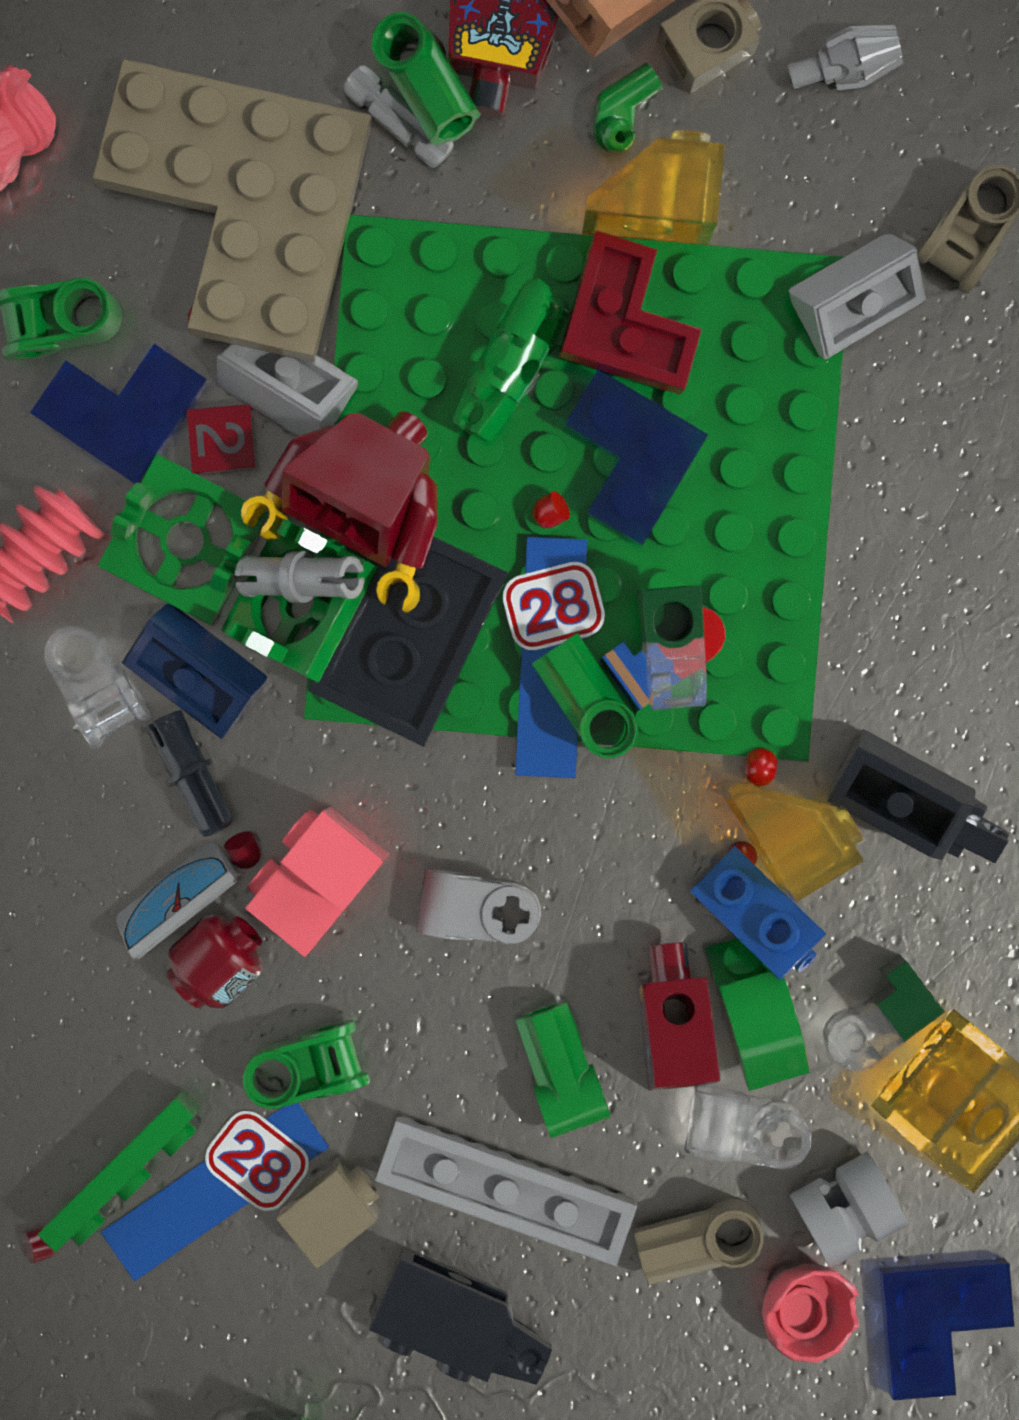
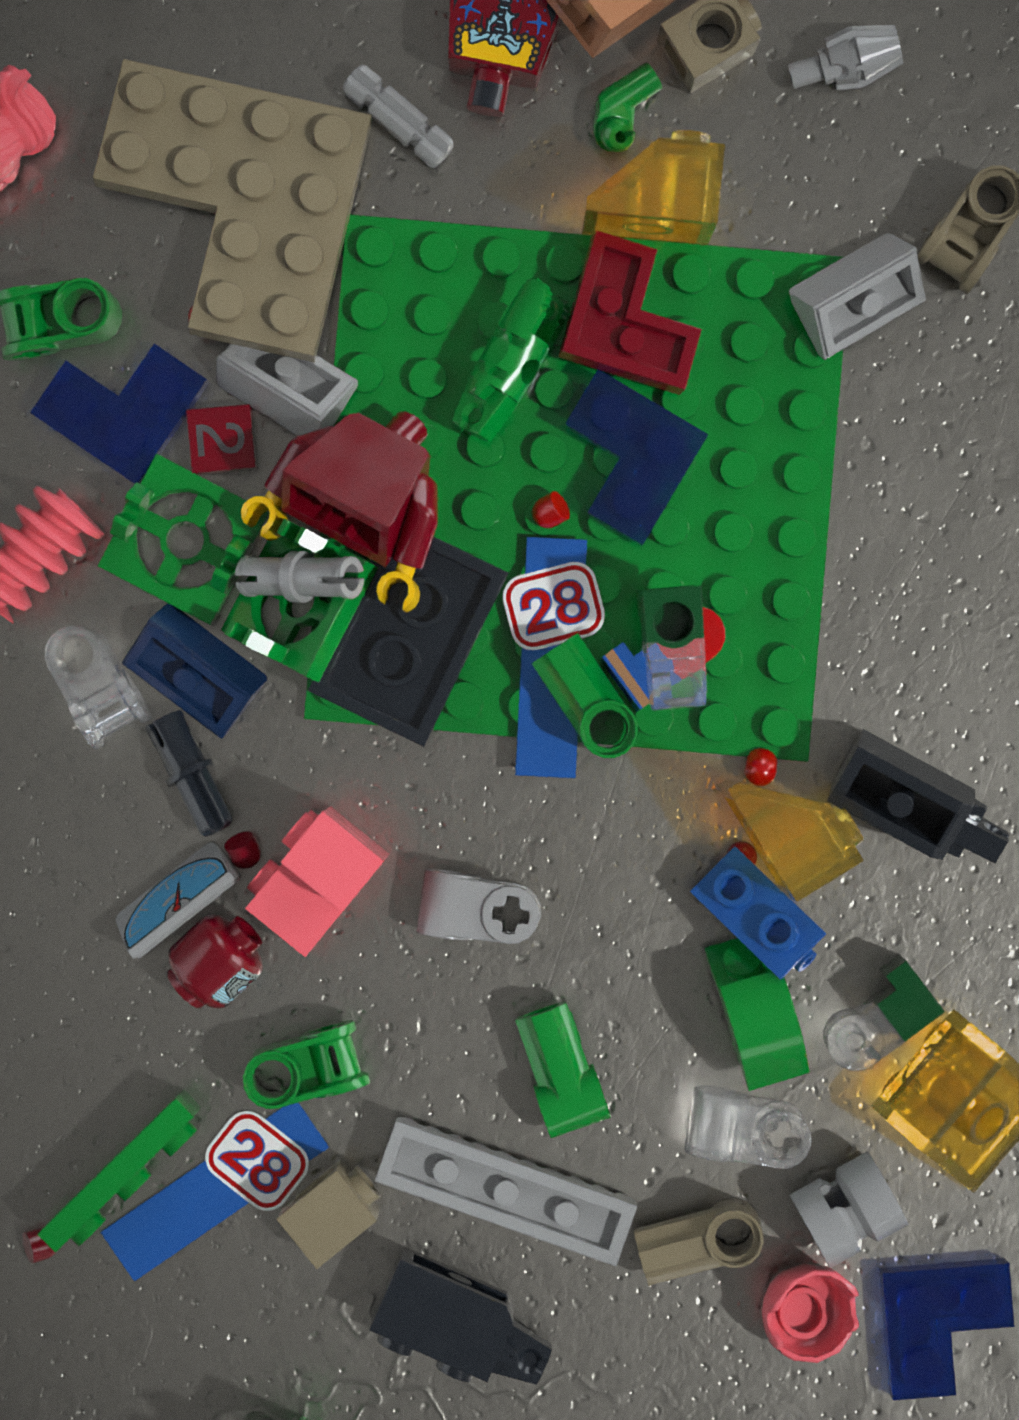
(425, 78): green piece -> none
(677, 1053): dark red torso -> none

